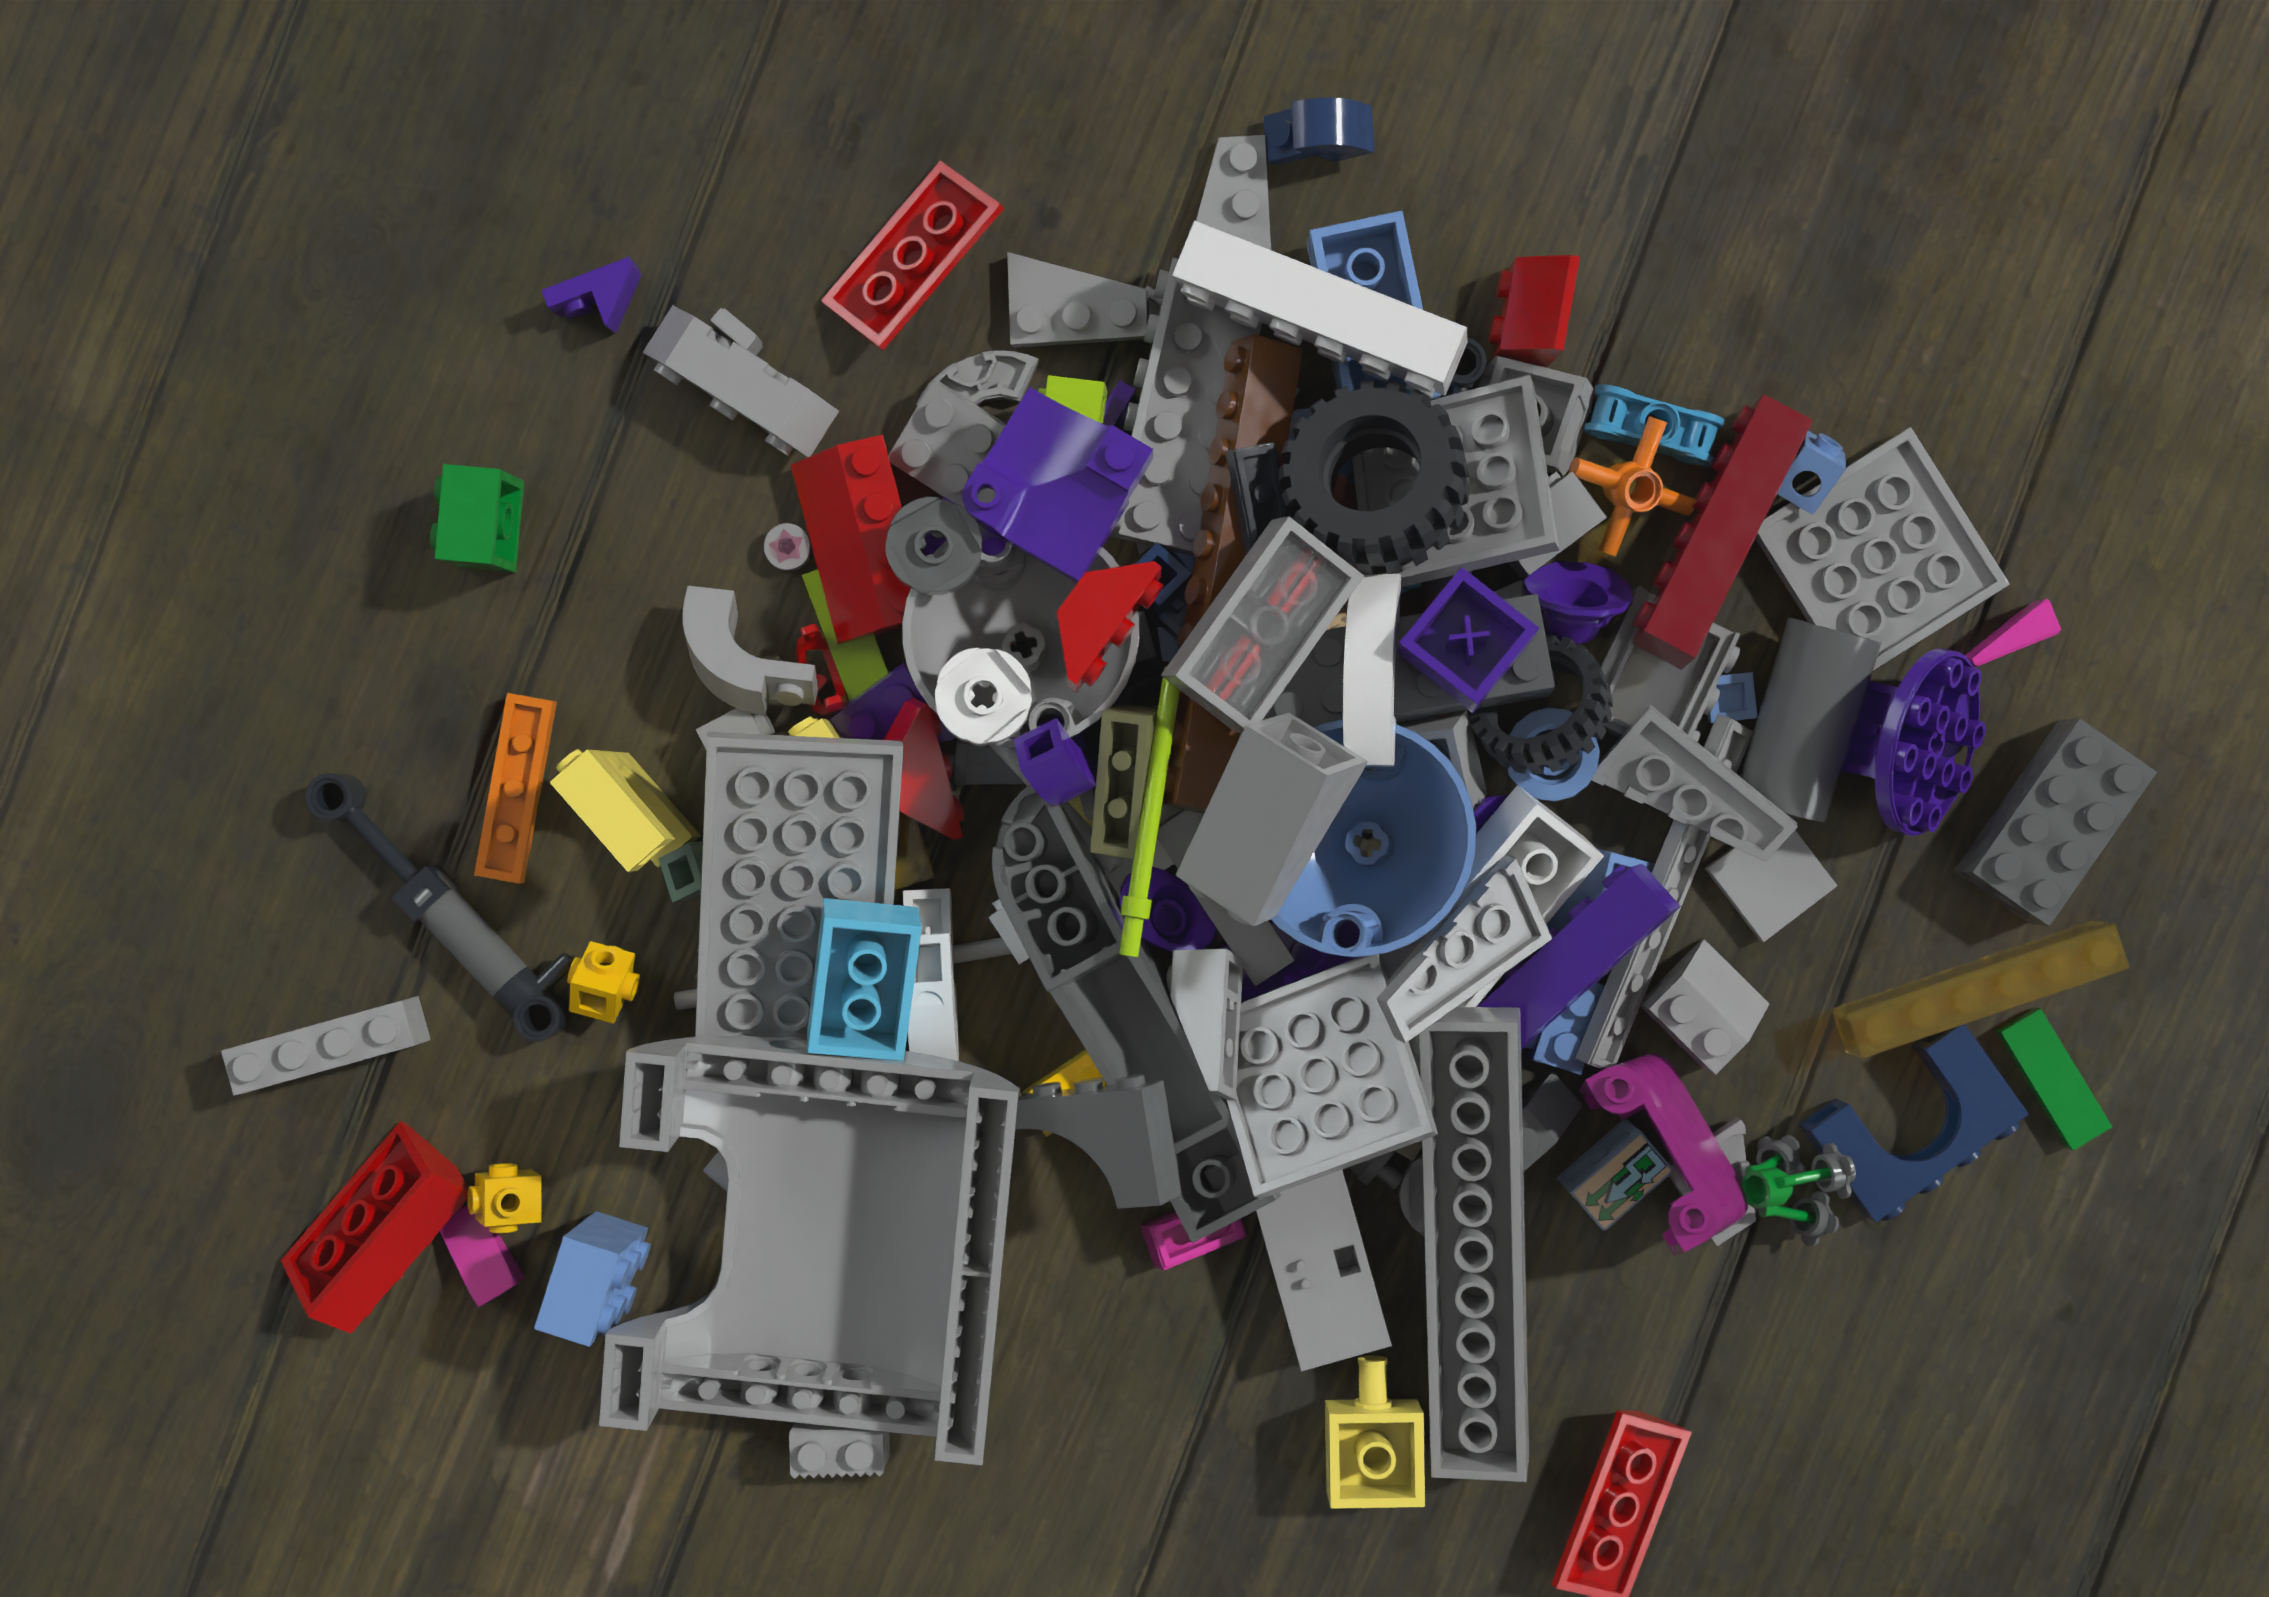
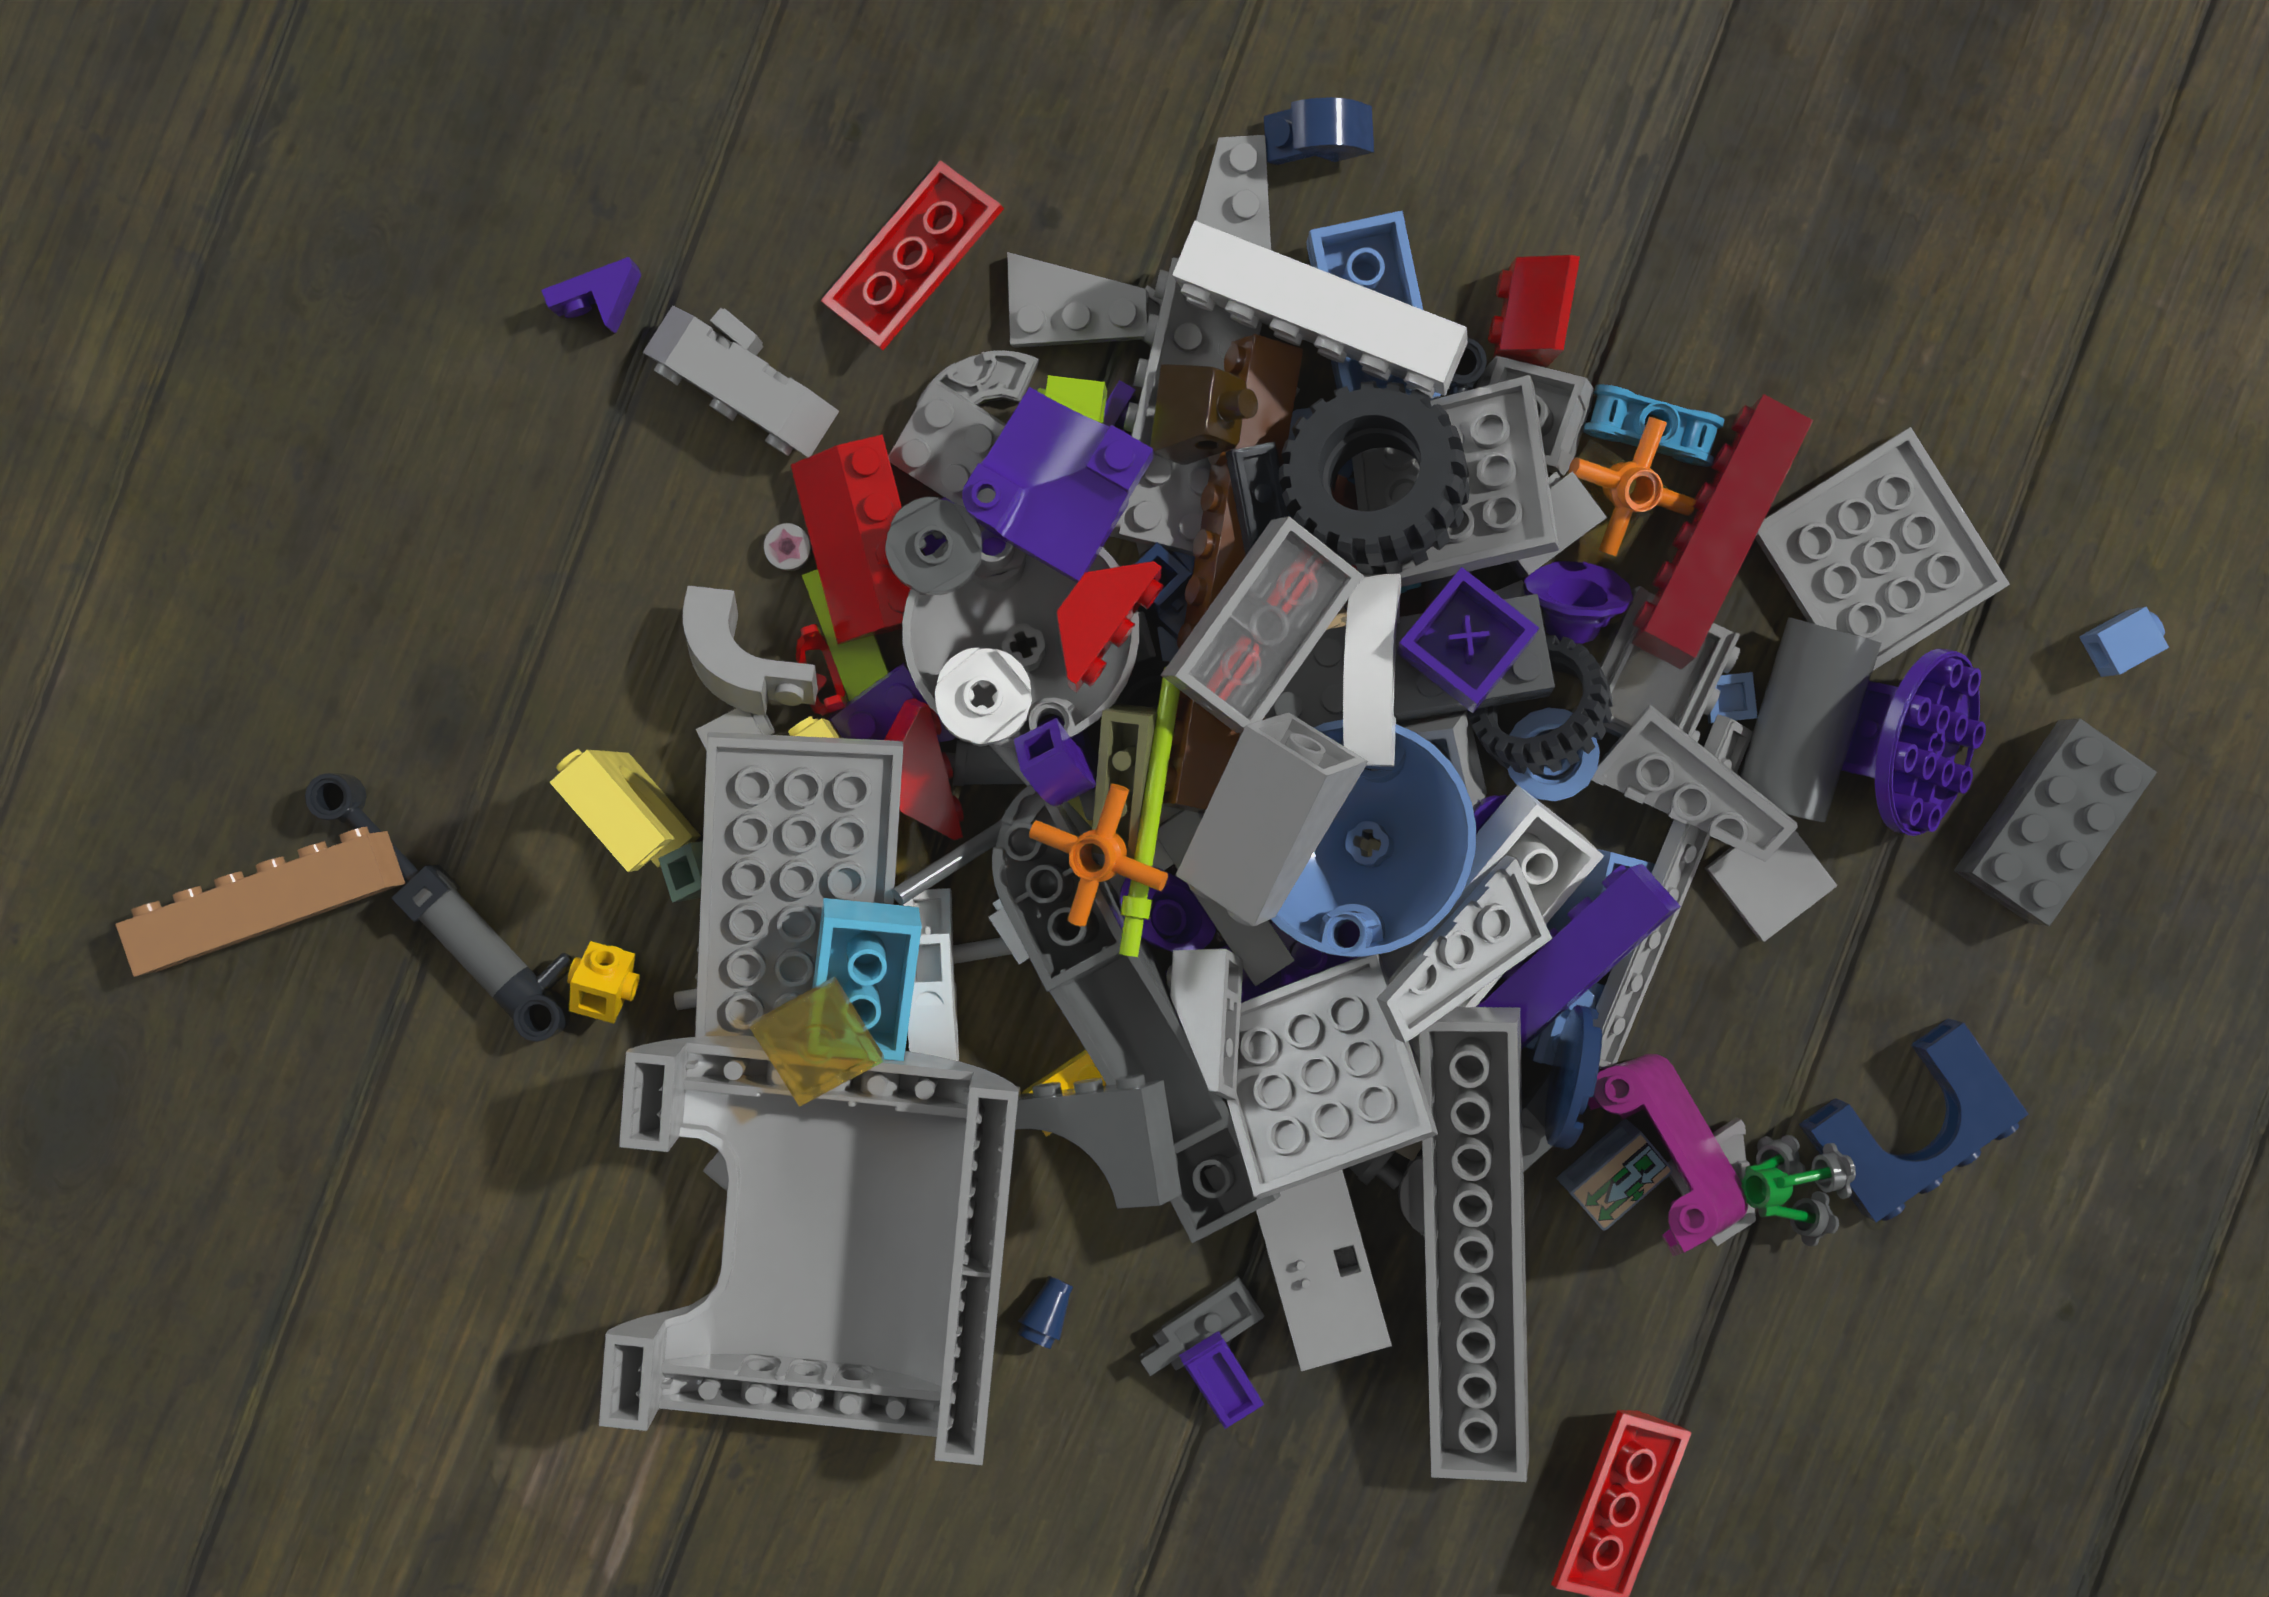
(261, 902): none -> medium nougat brick
(325, 1045): light grey brick -> none
(374, 1229): red slope -> none
(477, 518): green brick -> none
(480, 1257): dark pink slope -> none
(515, 788): orange plate -> none
(520, 1202): yellow brick -> none
(593, 1278): medium blue brick -> none
(817, 1041): none -> clear yellow tile
(836, 1451): light grey brick -> none
(947, 865): none -> dark grey bar
(1046, 1313): none -> dark blue cone
(1114, 850): none -> orange bar
(1171, 1245): dark pink slope -> none
(1199, 412): none -> dark brown torso
(1221, 1379): none -> dark purple tile
(1225, 1310): none -> dark grey hinge
(1374, 1445): light yellow brick -> none
(1572, 1076): none -> dark blue tile
(1706, 1007): light grey slope -> none
(1822, 457): medium blue bracket -> none
(1980, 988): clear yellow brick -> none
(2025, 628): dark pink slope -> none
(2054, 1078): green tile -> none
(2125, 641): none -> medium blue brick

